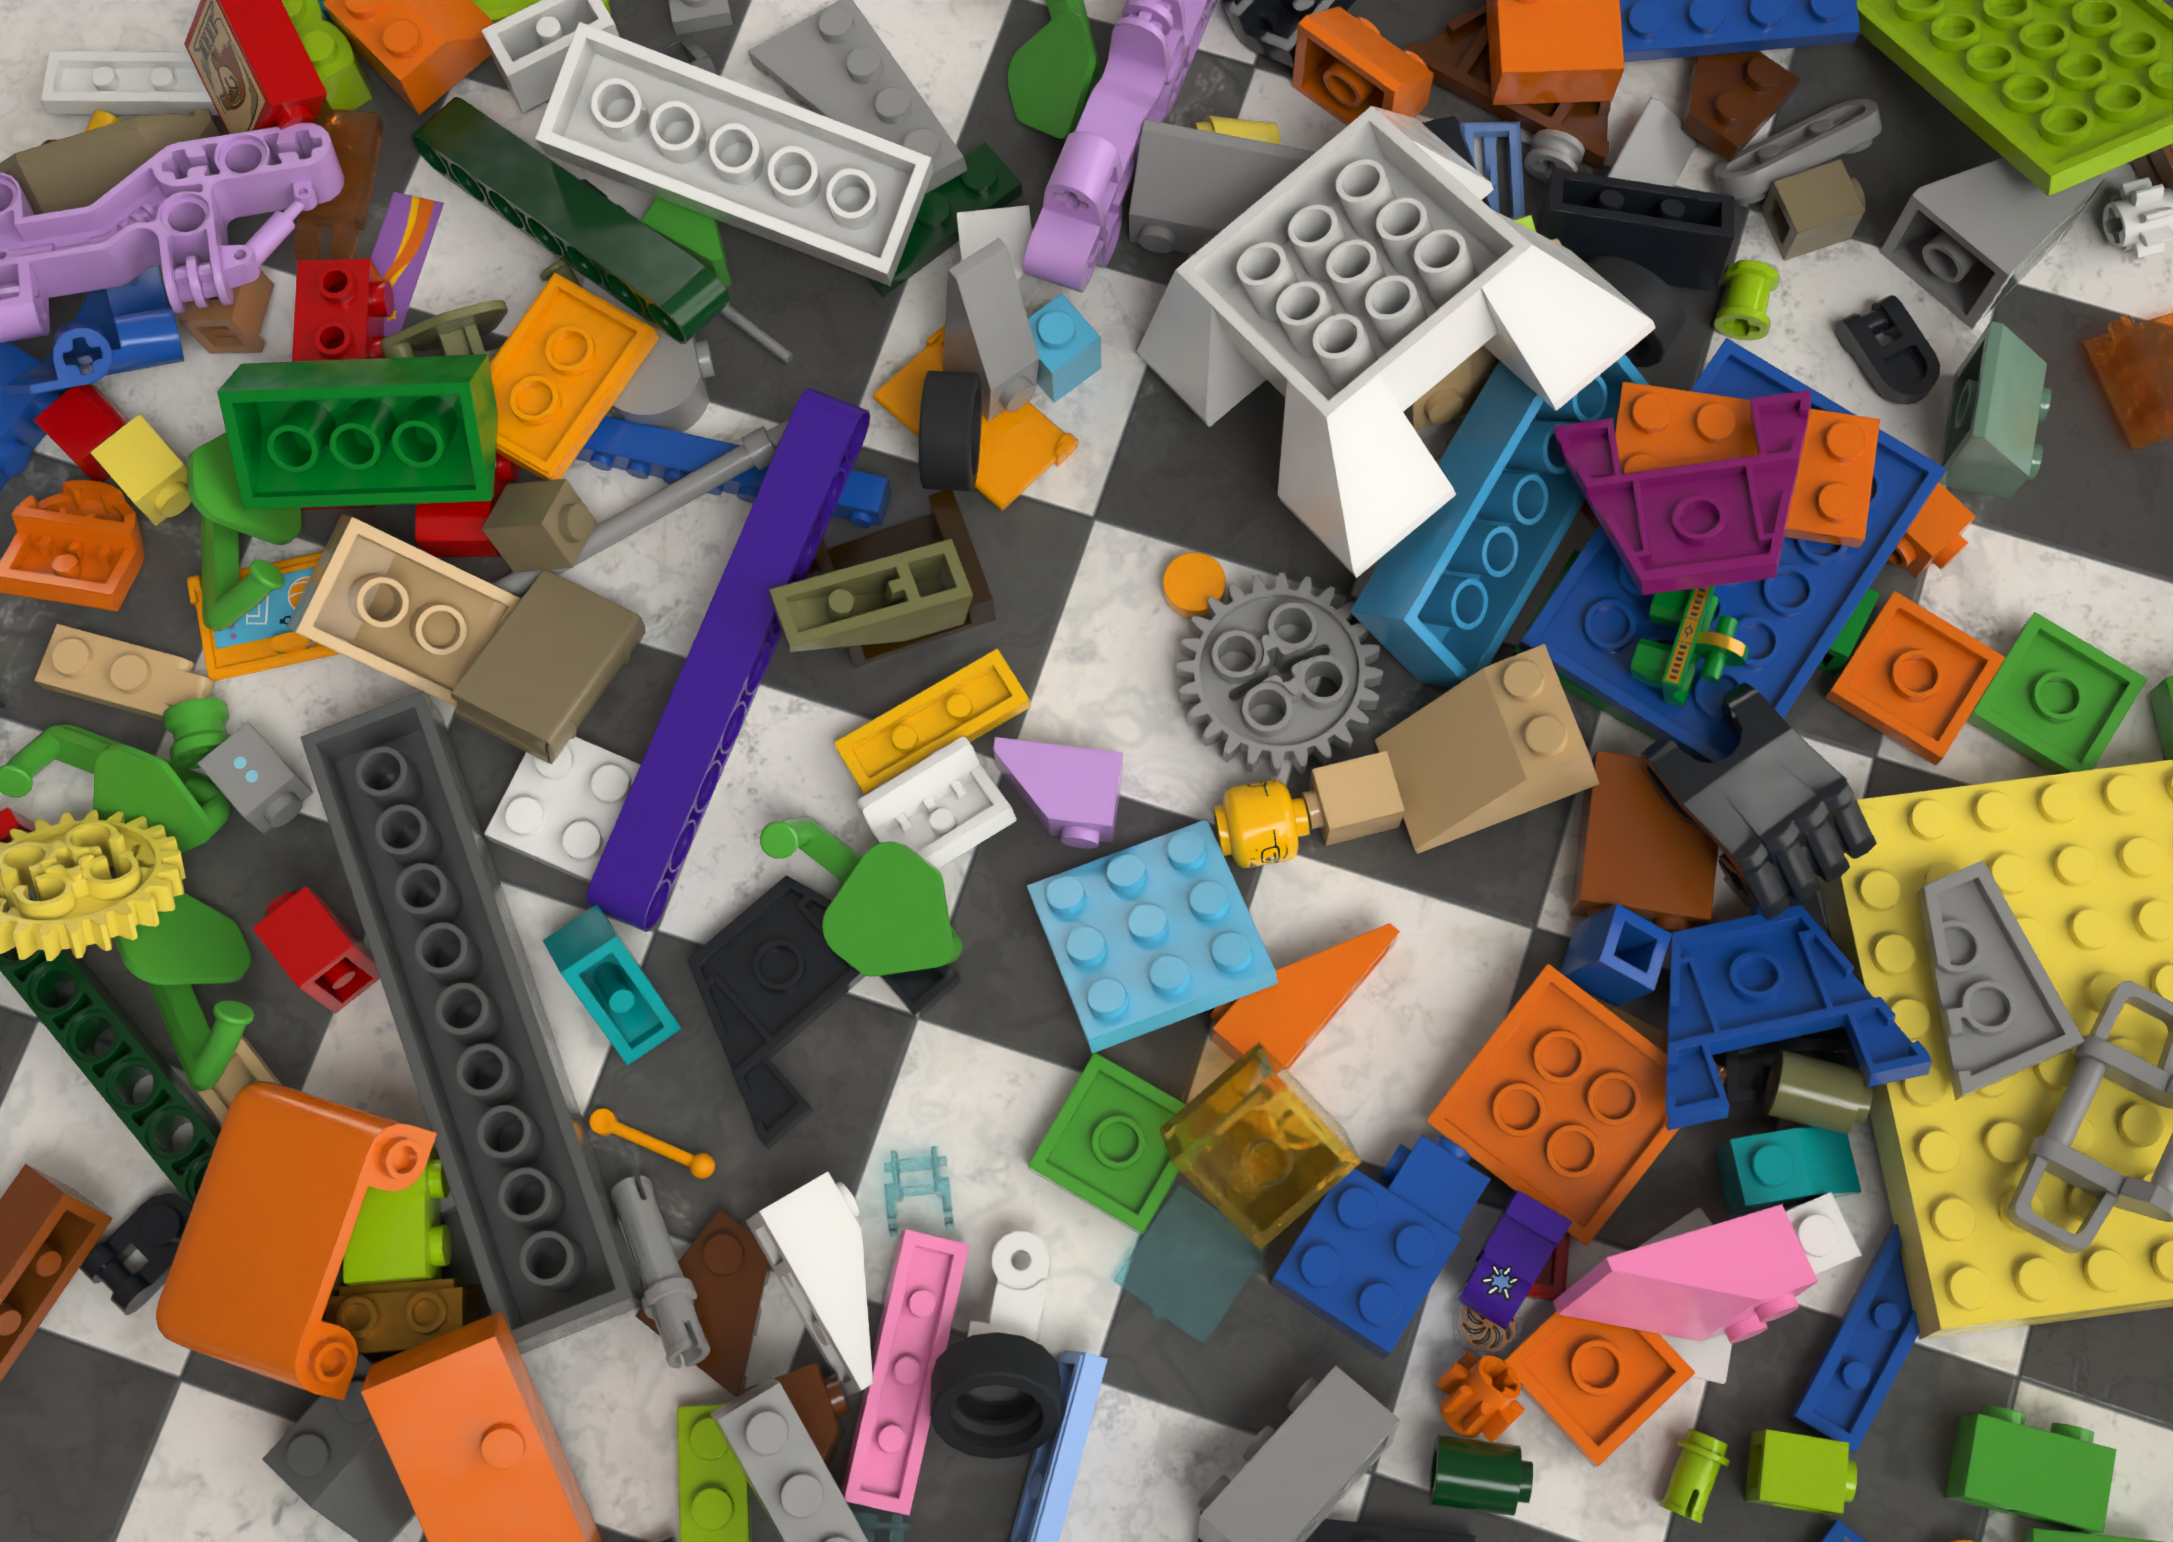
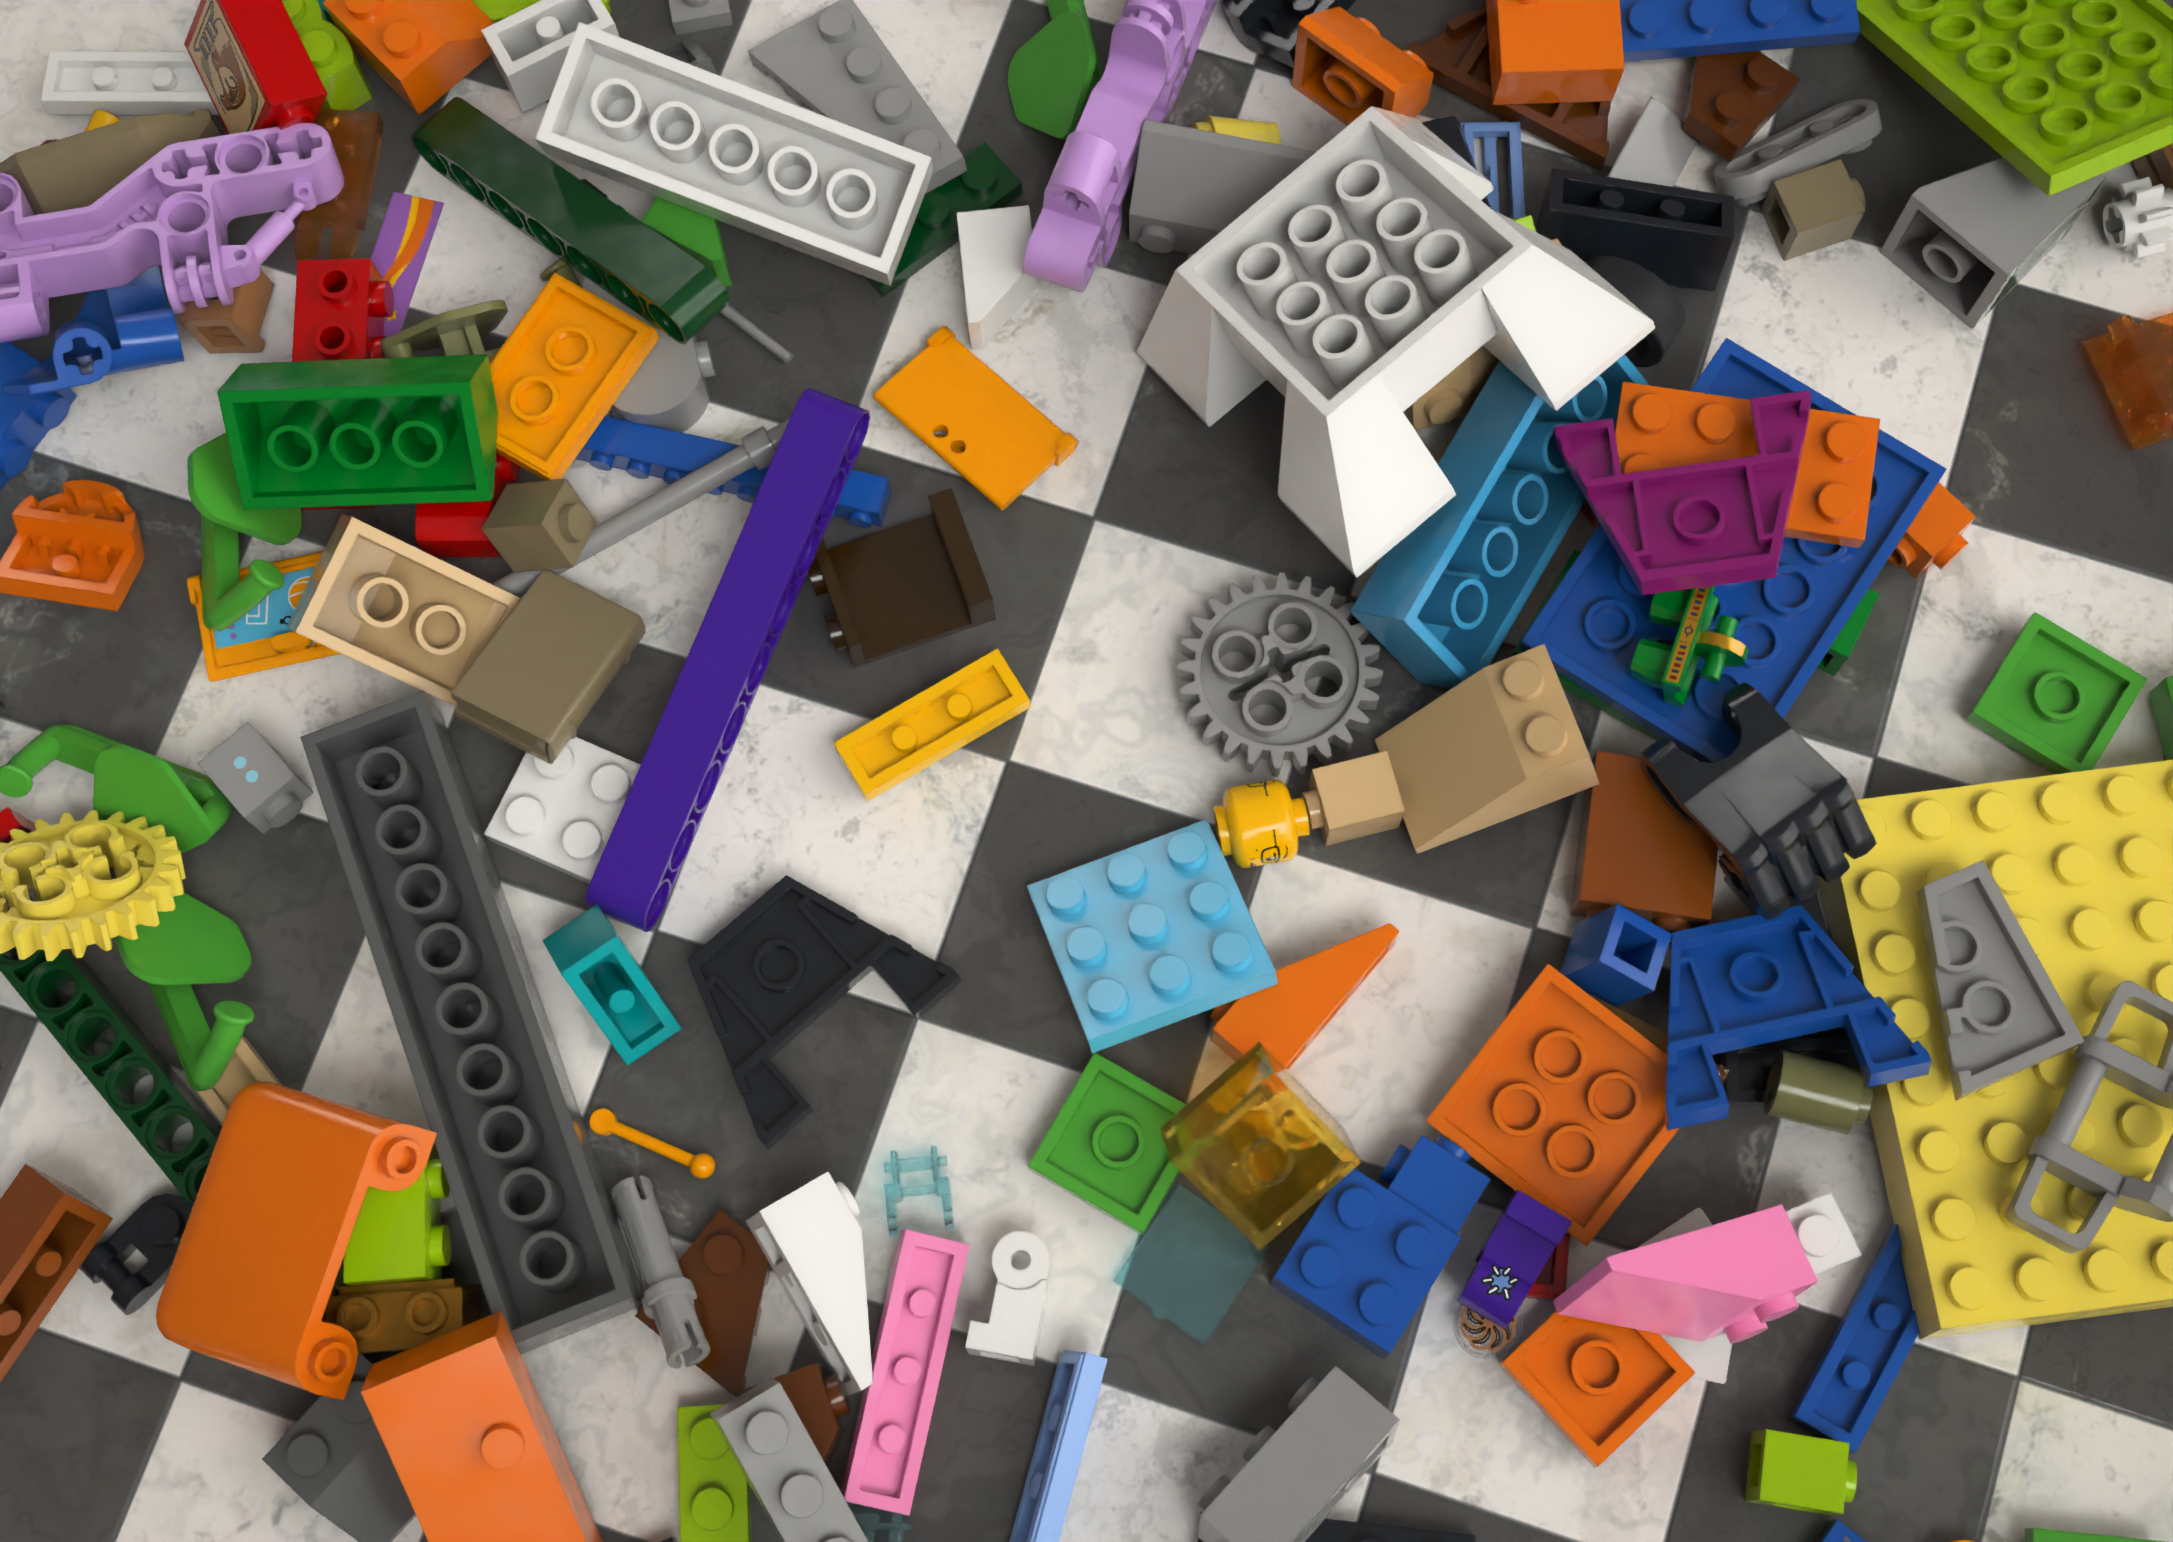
(79, 424): red piece -> none
(118, 673): tan hinge -> none
(145, 470): light yellow brick -> none
(196, 729): bright green wheel -> none
(317, 948): red brick -> none
(876, 601): olive slope -> none
(891, 902): bright green piece -> none
(938, 805): white bracket -> none
(950, 430): black tyre -> none
(990, 330): light grey slope -> none
(992, 1361): black tyre -> none
(1065, 787): lavender slope -> none
(1066, 347): medium azure brick -> none
(1191, 582): light orange tile -> none
(1479, 1475): dark green brick -> none
(1480, 1396): orange gear -> none
(1555, 151): light grey bush -> none
(1694, 1475): lime pin -> none
(1746, 300): lime bush -> none
(1785, 1168): teal slope -> none
(1900, 370): black plate -> none
(1915, 678): orange plate -> none
(1995, 416): sand green slope -> none
(2031, 1472): bright green brick -> none

